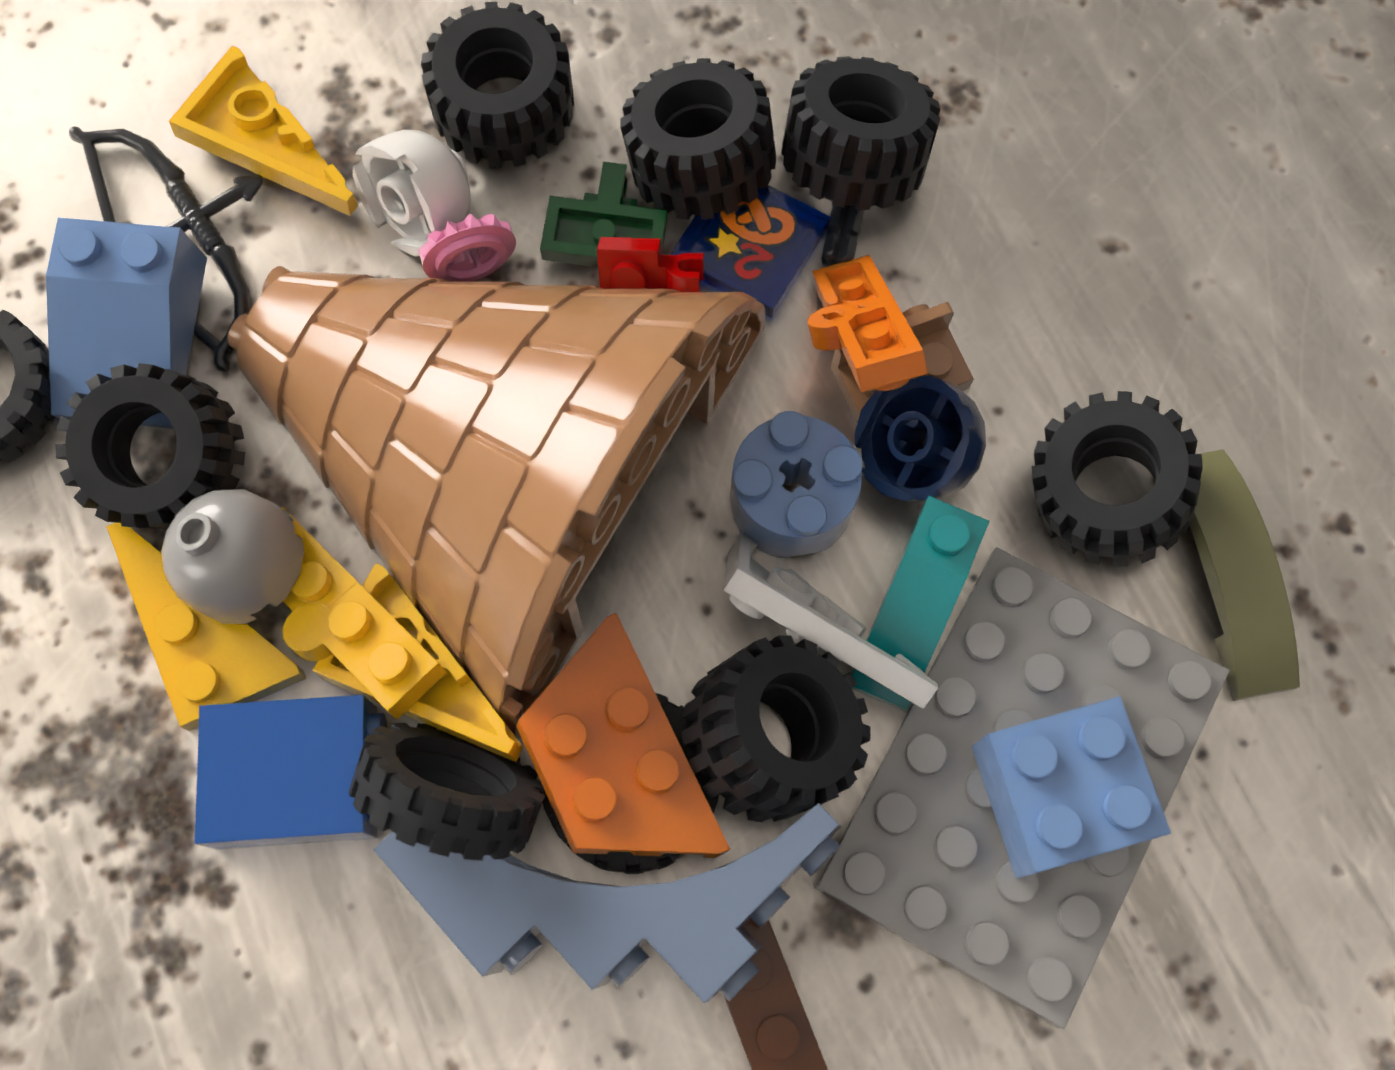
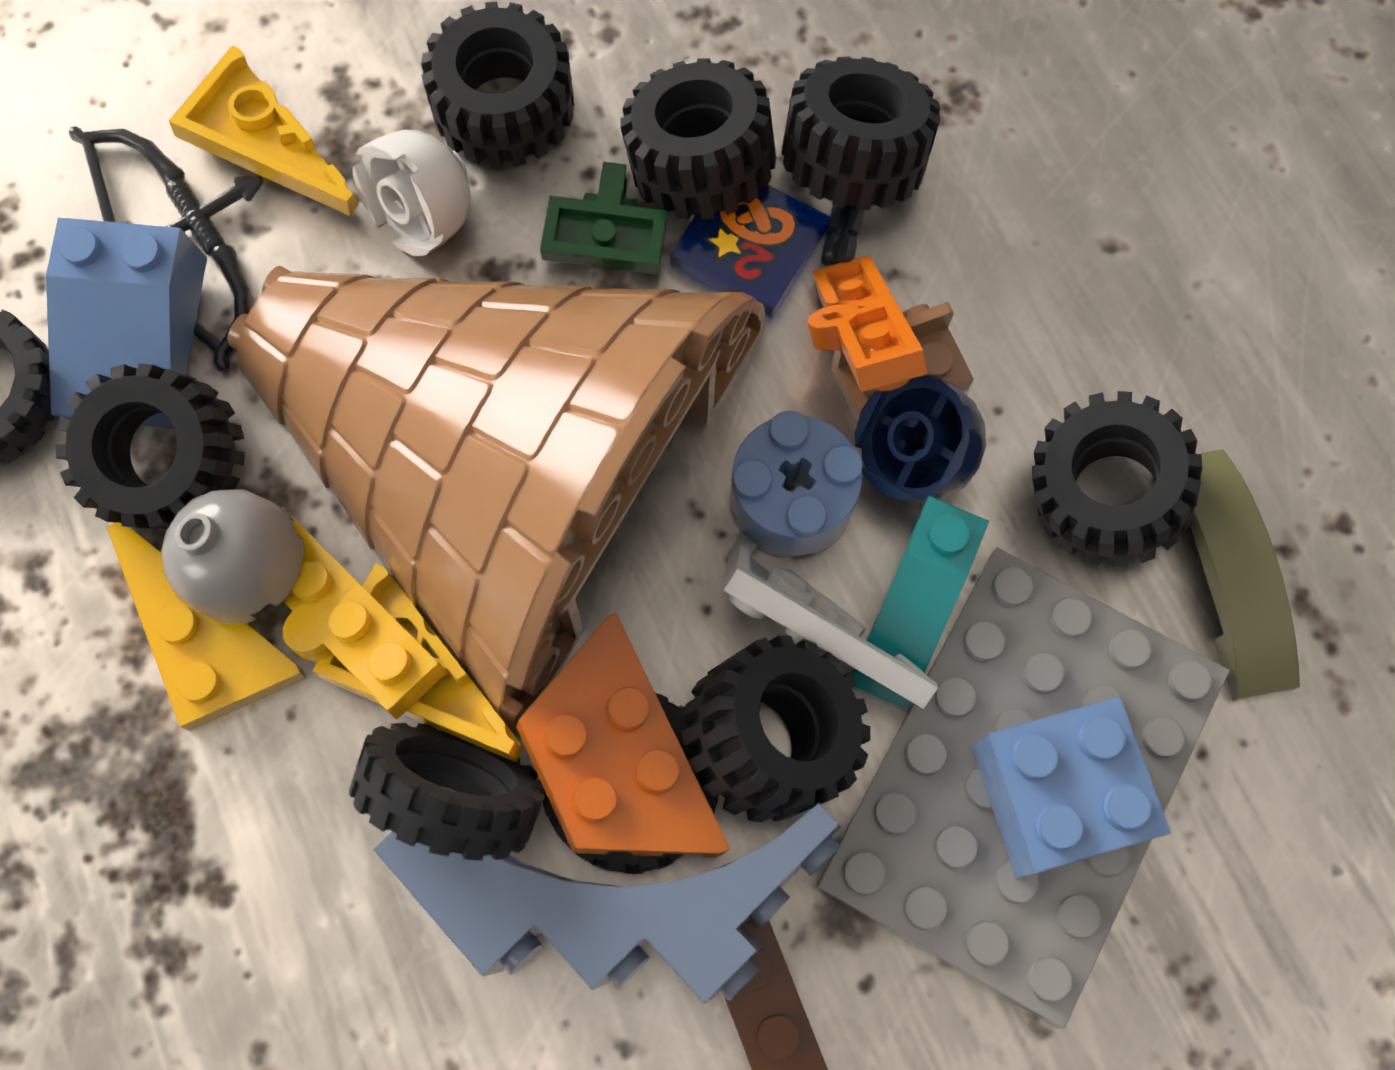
(281, 771): blue brick -> none
(450, 253): bright pink gear -> none
(639, 265): red plate -> none

